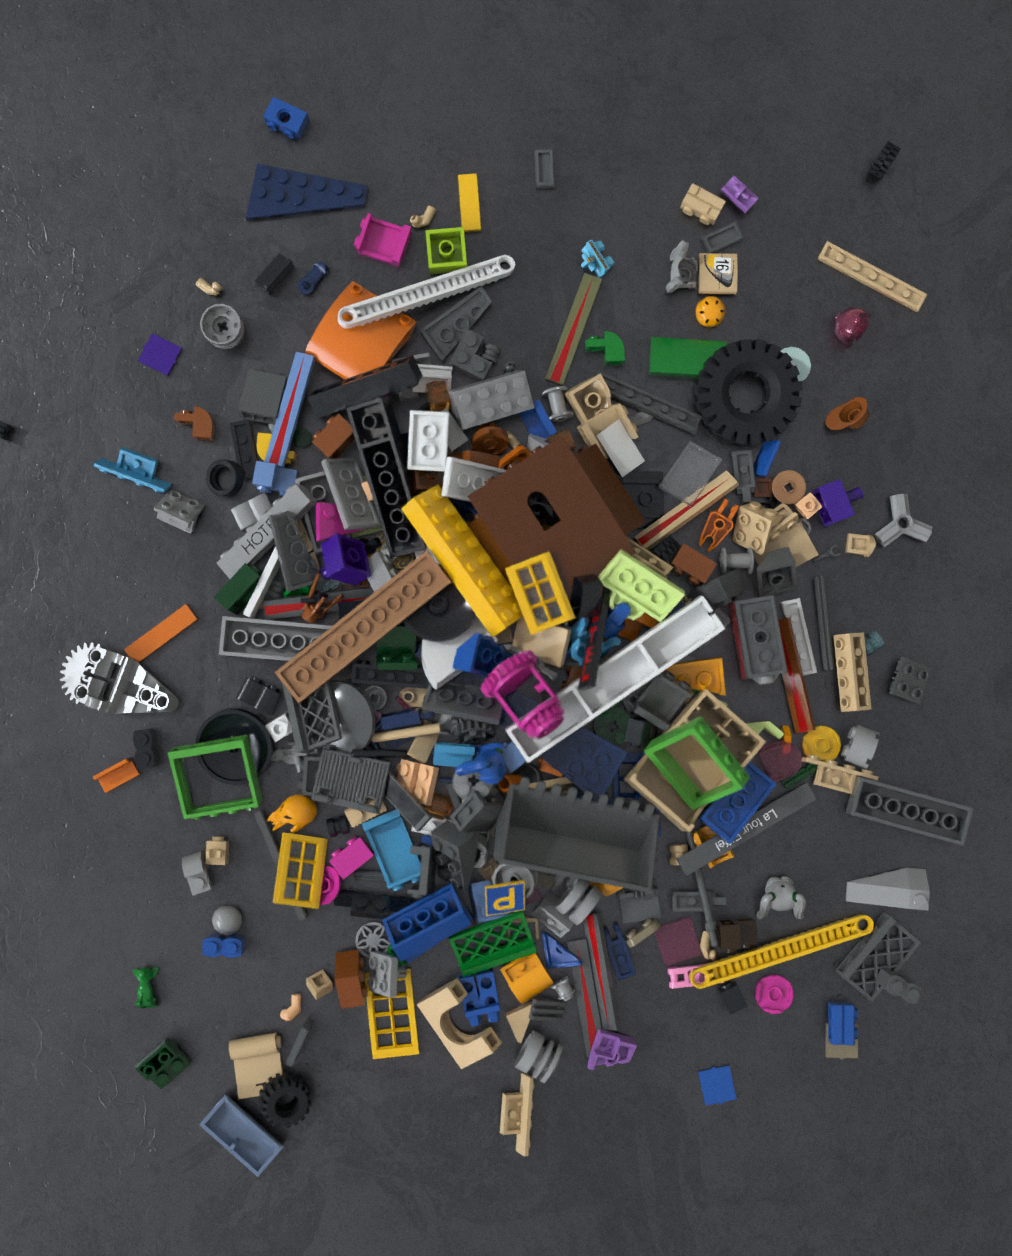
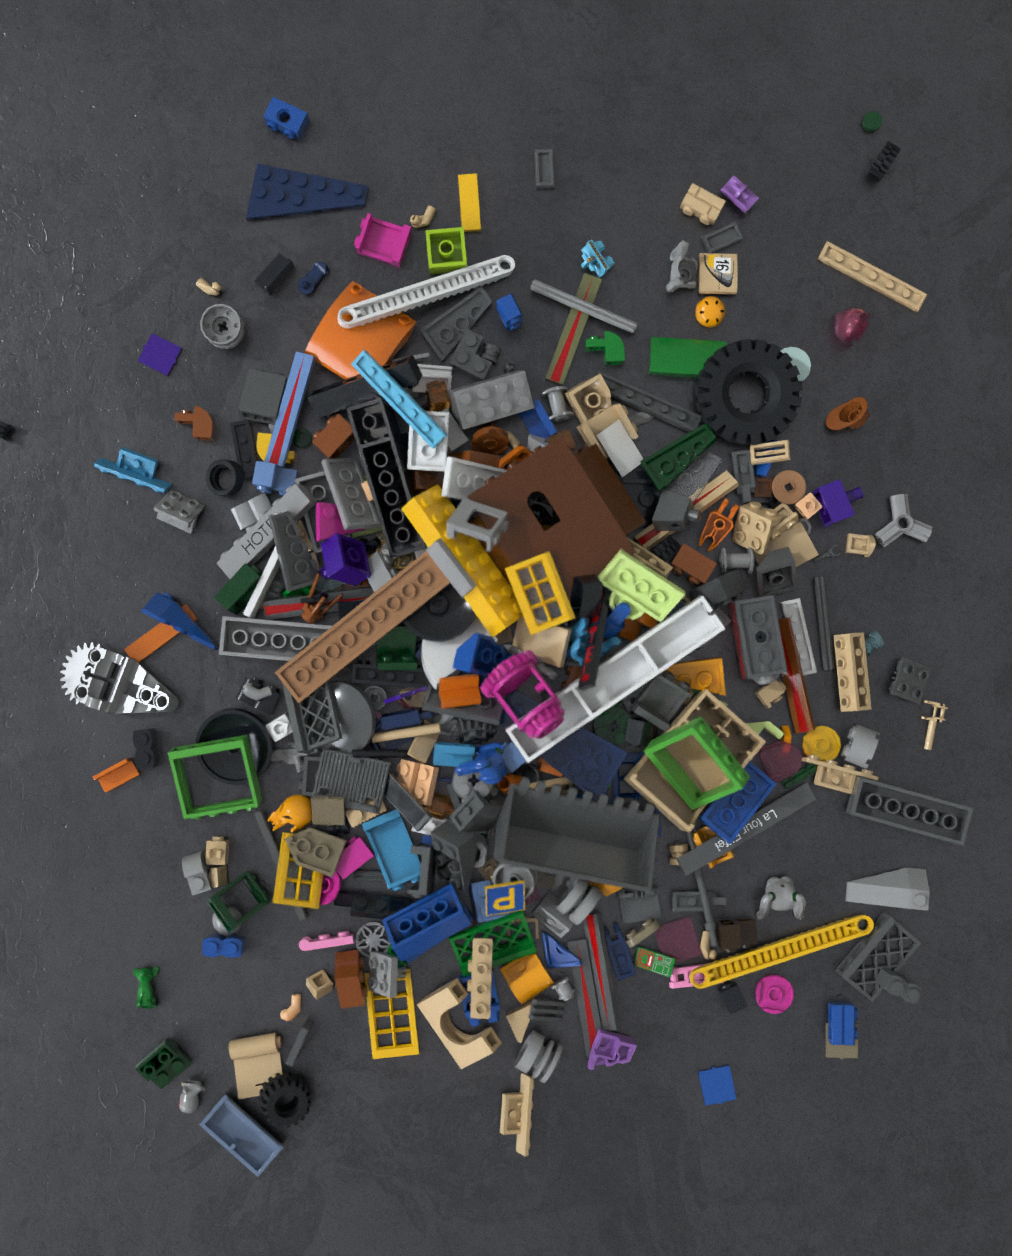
(170, 612): none -> blue wedge
(189, 1097): none -> light grey animal
(218, 876): none -> tan tile
(222, 912): none -> dark green window
(256, 694): none -> light grey arm
(316, 850): none -> dark tan tile
(326, 940): none -> bright pink plate
(327, 810): none -> dark tan piece
(399, 399): none -> medium azure tile
(405, 694): none -> dark purple piece
(451, 567): none -> light grey tile
(459, 691): none -> orange panel
(463, 512): none -> light grey window
(481, 978): none -> tan bracket
(509, 312): none -> blue brick
(583, 306): none -> light grey axle
(655, 961): none -> green tile
(674, 512): none -> dark grey torso
(676, 457): none -> dark green wing
(771, 693): none -> tan brick
(786, 451): none -> tan tile
(872, 121): none -> dark green tile
(932, 723): none -> tan piece

